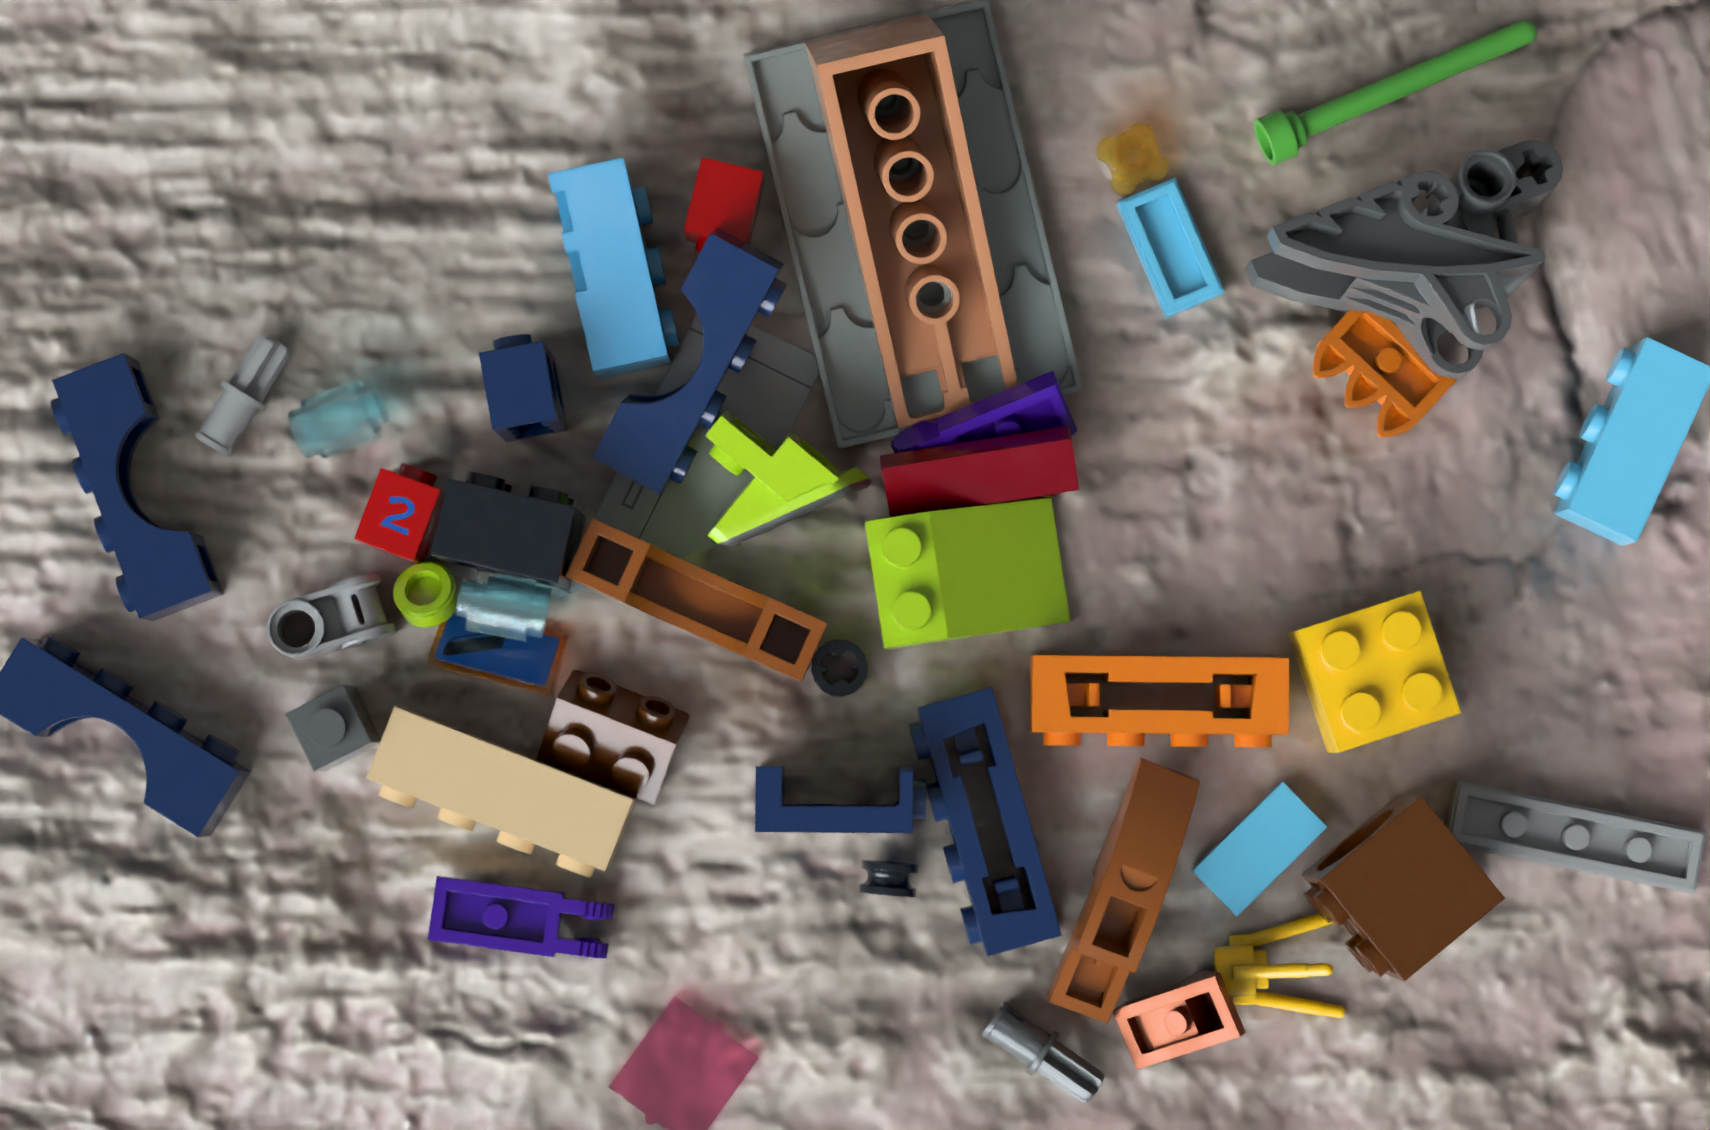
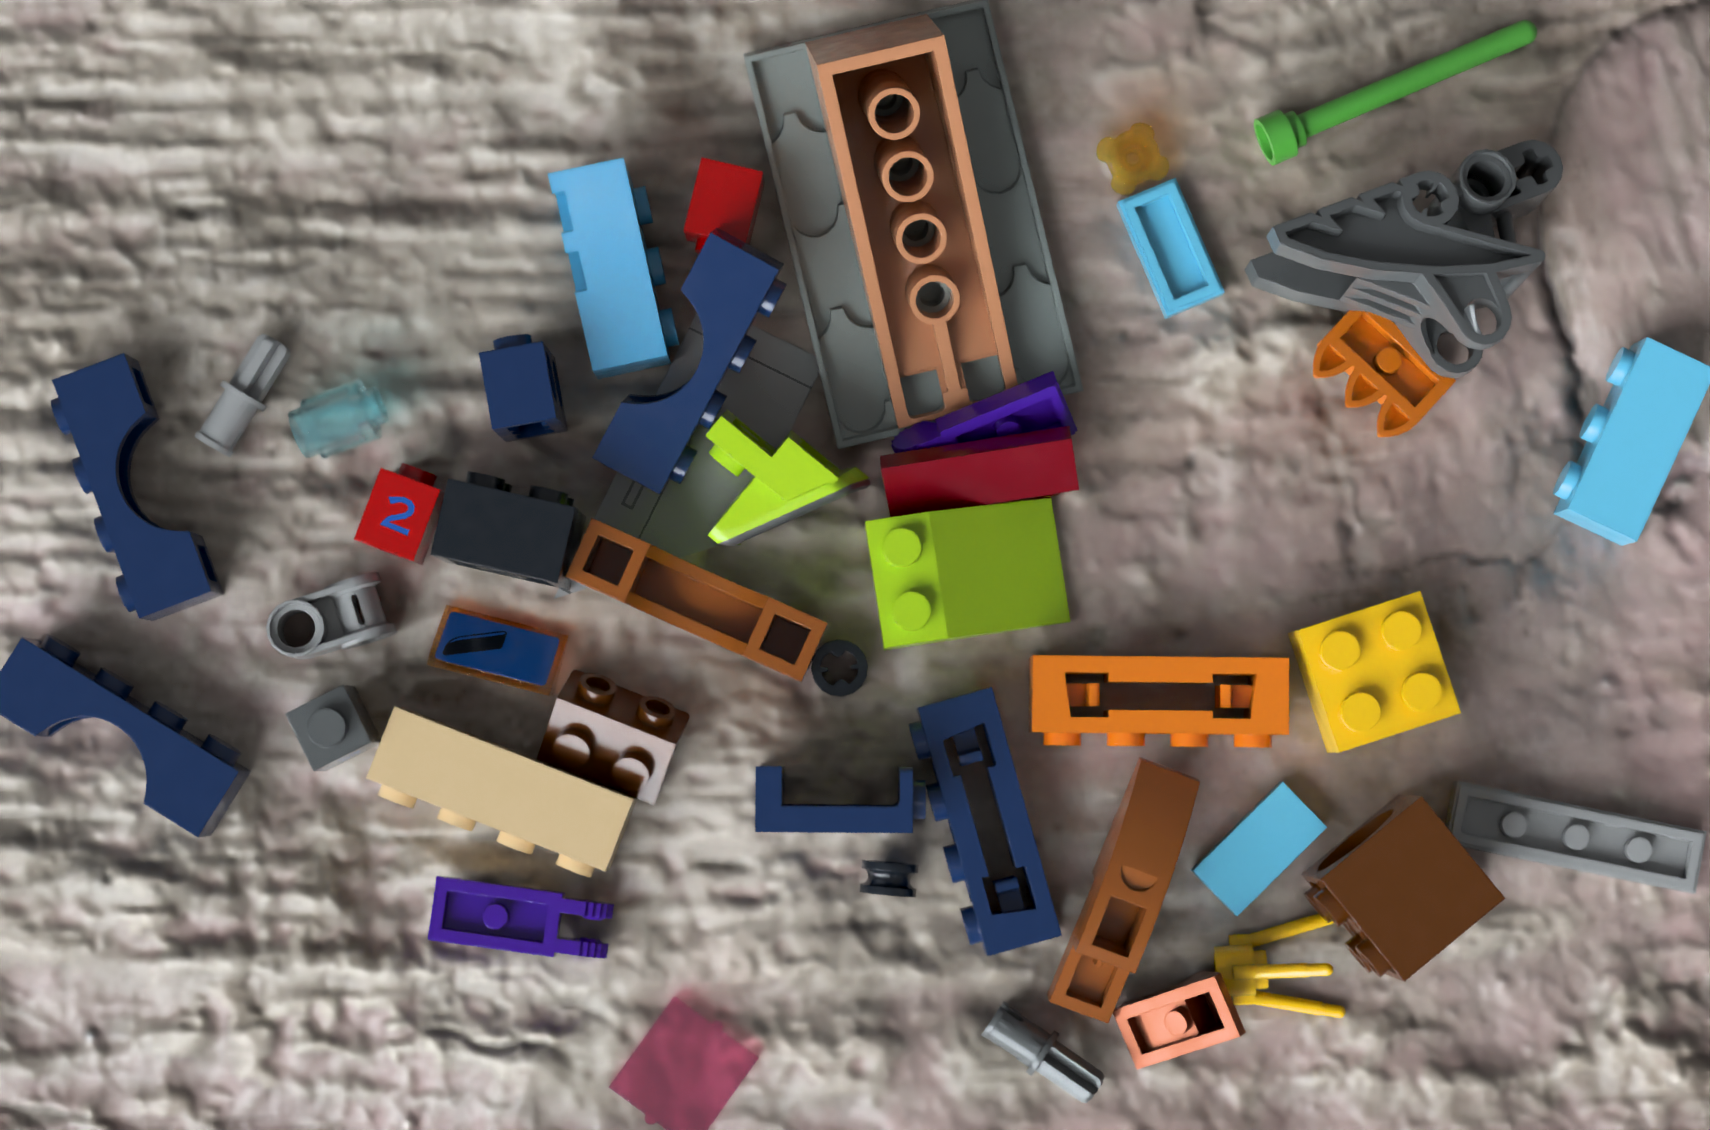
(426, 594): lime tile -> none
(503, 605): clear light blue brick -> none

